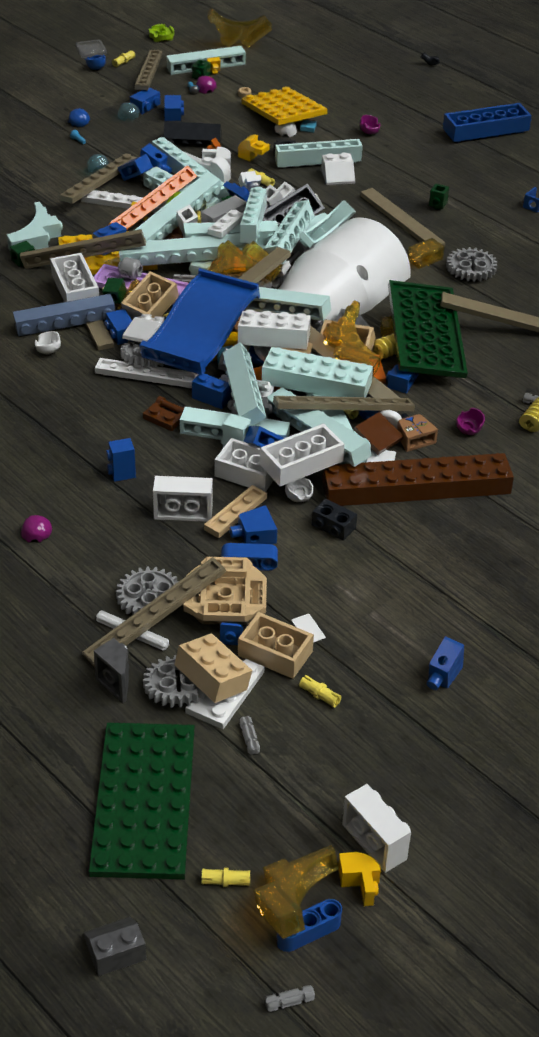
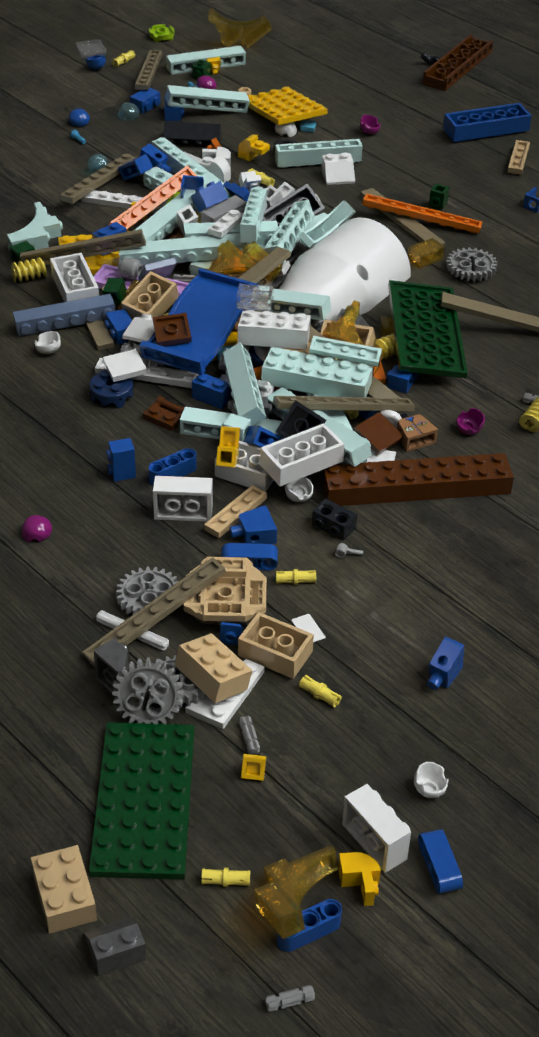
(28, 268): none -> light yellow piece
(63, 889): none -> tan brick
(107, 394): none -> dark blue plate
(124, 365): none -> white tile
(128, 687): none -> light grey gear
(162, 268): none -> sand blue tile
(172, 329): none -> reddish brown tile
(174, 465): none -> blue beam
(191, 183): none -> blue bracket
(207, 99): none -> light aqua brick
(209, 196): none -> blue brick
(229, 447): none -> yellow brick
(253, 767): none -> yellow tile
(255, 297): none -> clear brick
(296, 576): none -> light yellow pin
(298, 420): none -> black slope
(342, 550): none -> light grey hand
(345, 350): none -> light aqua plate
(423, 213): none -> orange plate
(430, 780): none -> white hair
(440, 861): none -> blue beam
(457, 63): none -> reddish brown tile
(518, 157): none -> tan plate

